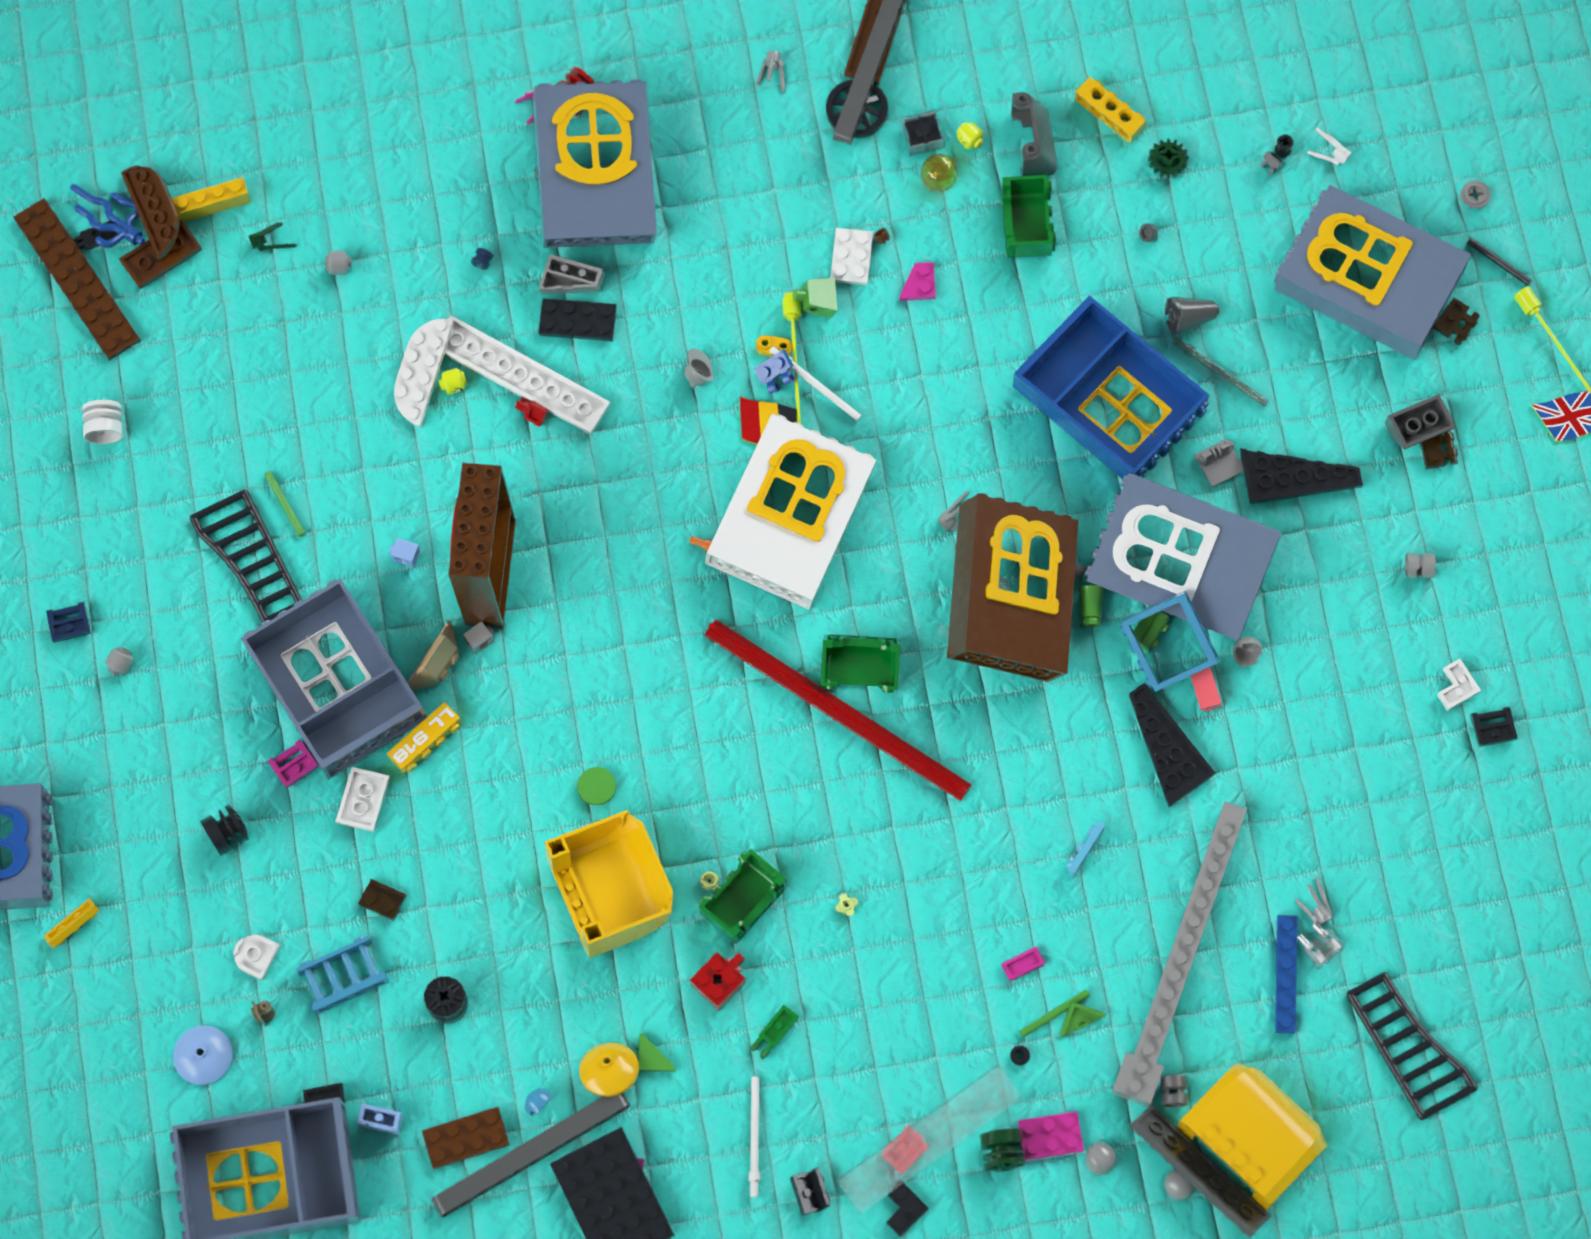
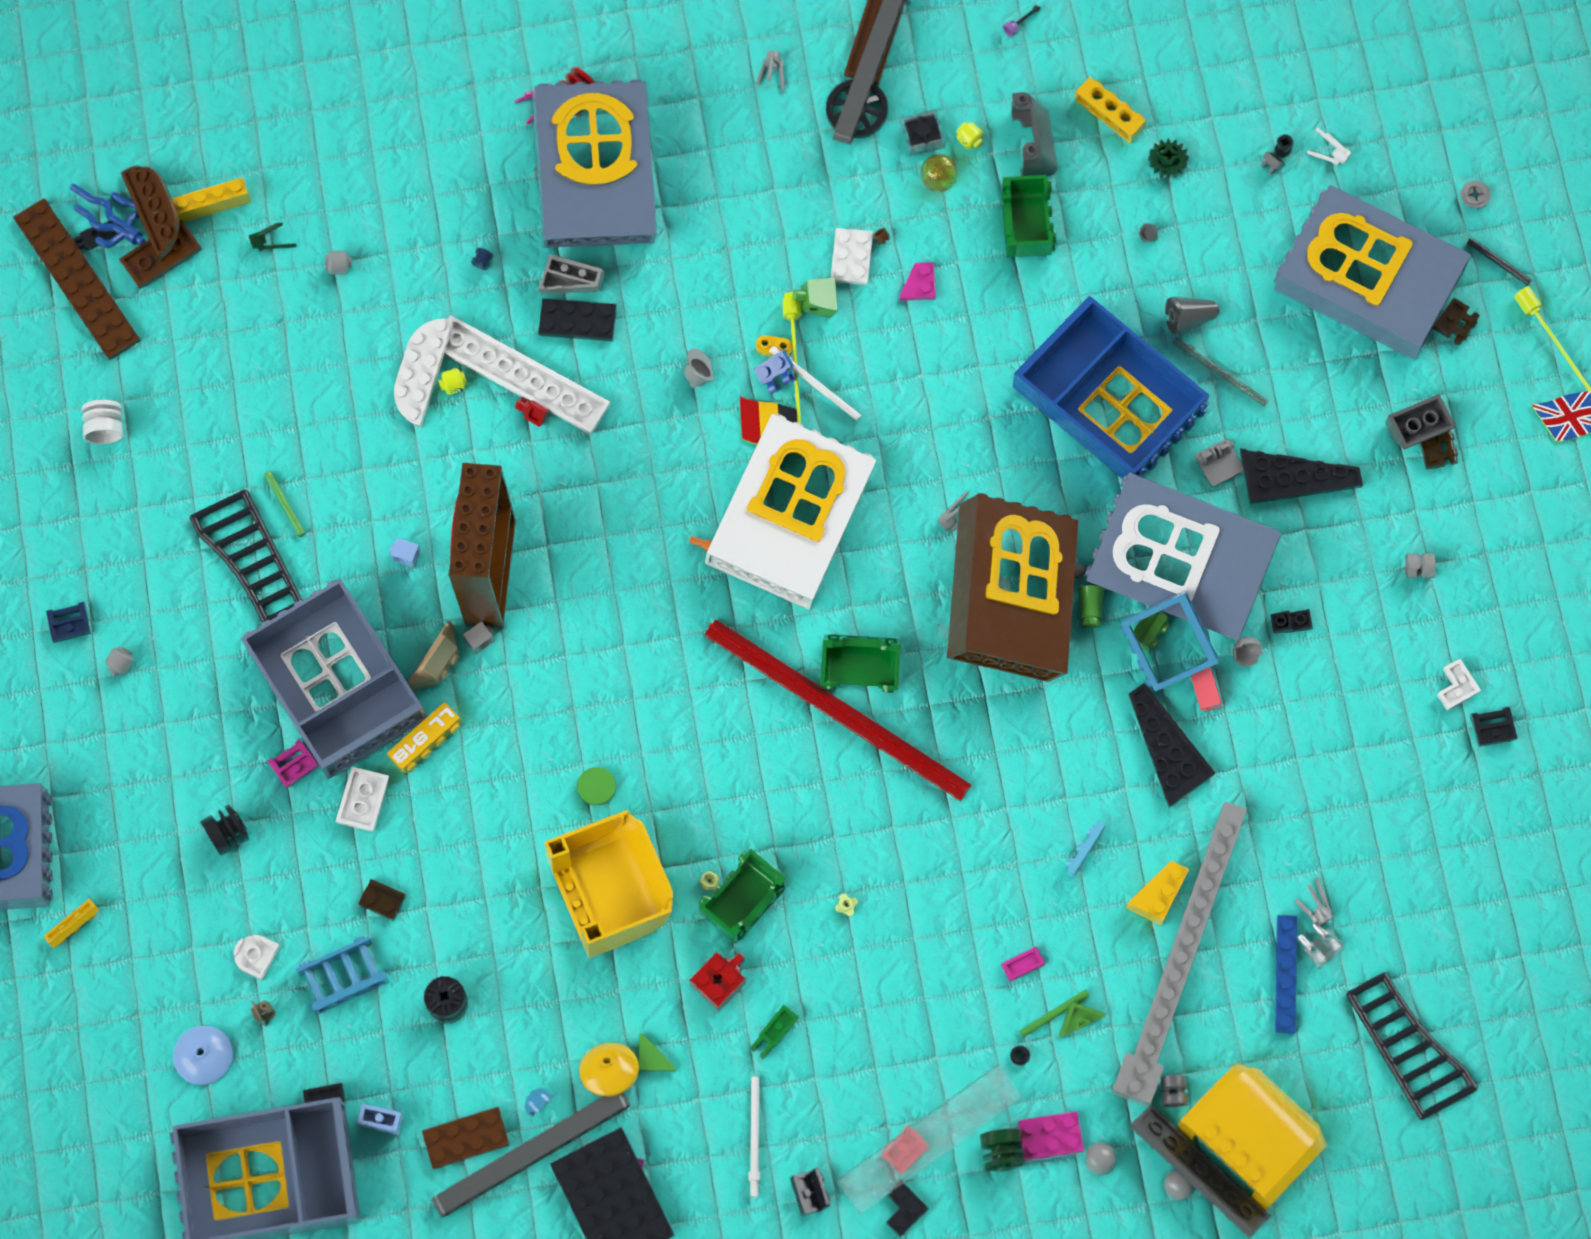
(1012, 27): none -> medium lavender hinge
(1159, 894): none -> yellow wedge
(1291, 622): none -> black slope

